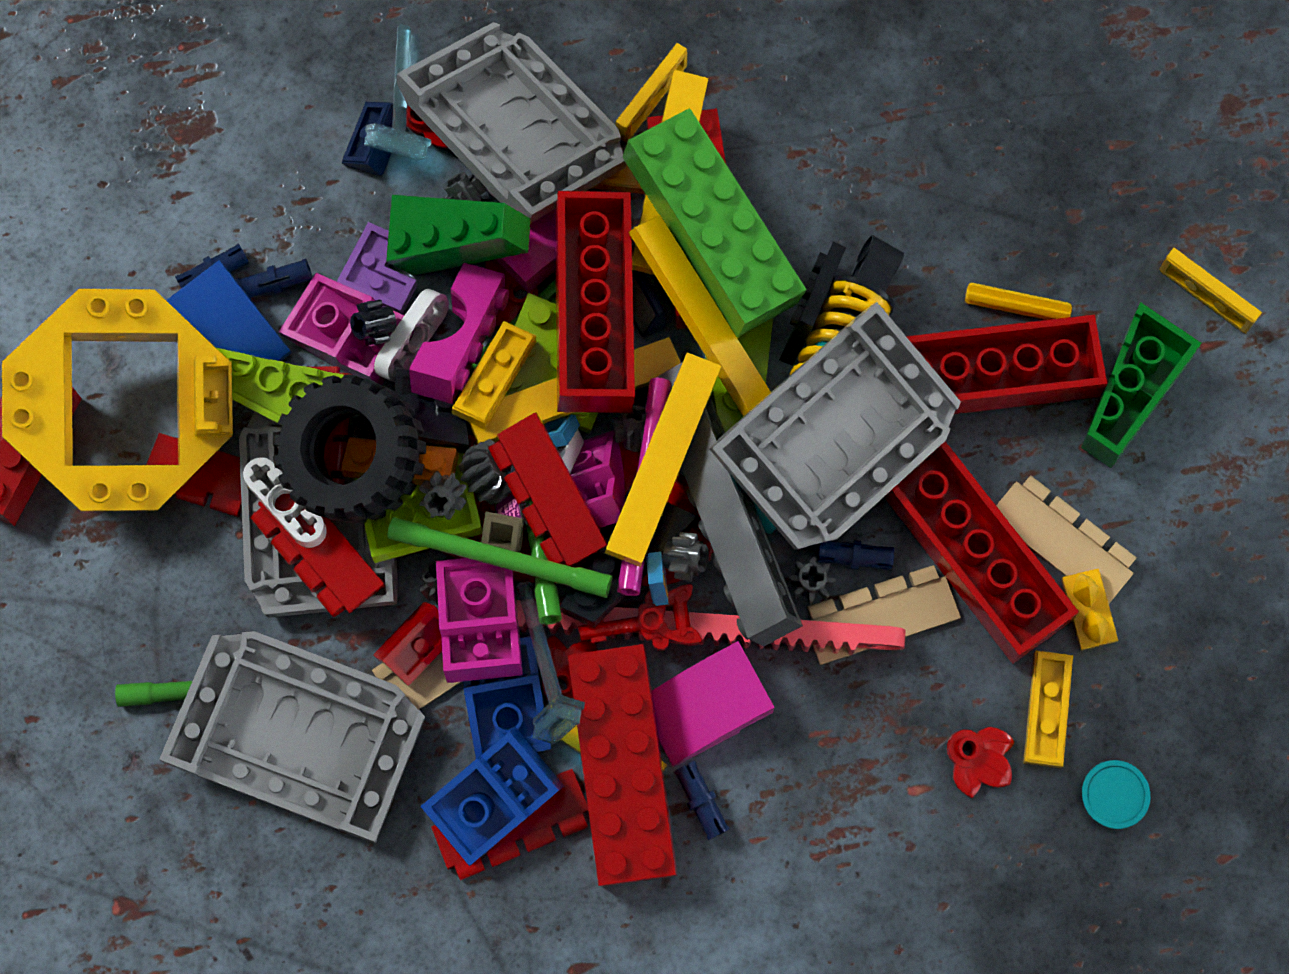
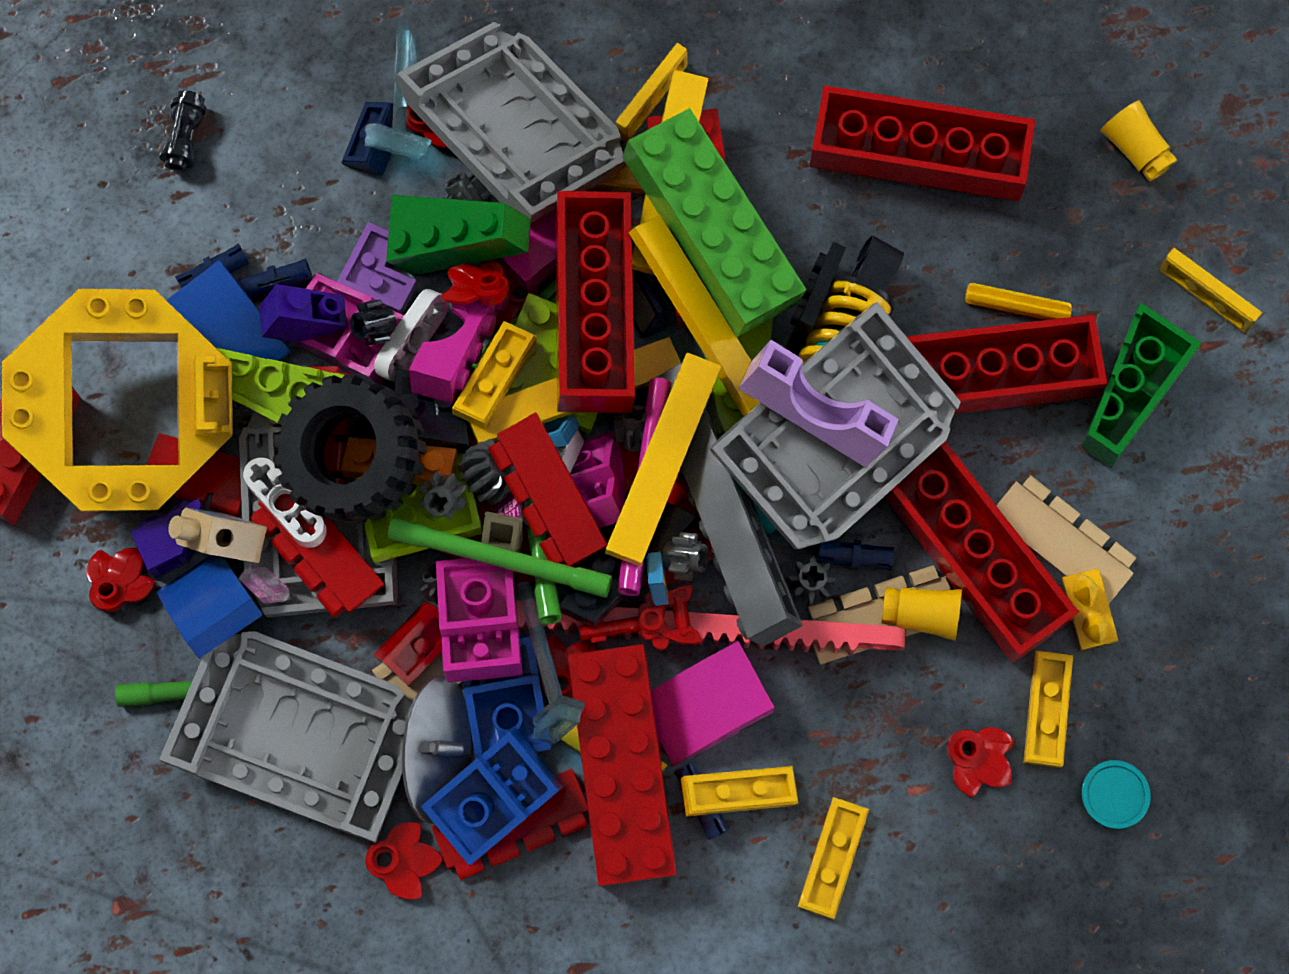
(117, 573): none -> red plate
(155, 544): none -> dark purple slope
(186, 115): none -> black piece
(206, 530): none -> tan torso
(208, 604): none -> blue slope
(264, 584): none -> clear tile
(301, 314): none -> dark purple slope
(409, 860): none -> red plate
(434, 741): none -> flat silver shield
(477, 283): none -> red plate
(739, 791): none -> yellow tile
(833, 858): none -> yellow tile
(854, 429): none -> lavender arch
(922, 143): none -> red brick
(923, 610): none -> yellow plant
(1139, 141): none -> yellow plant

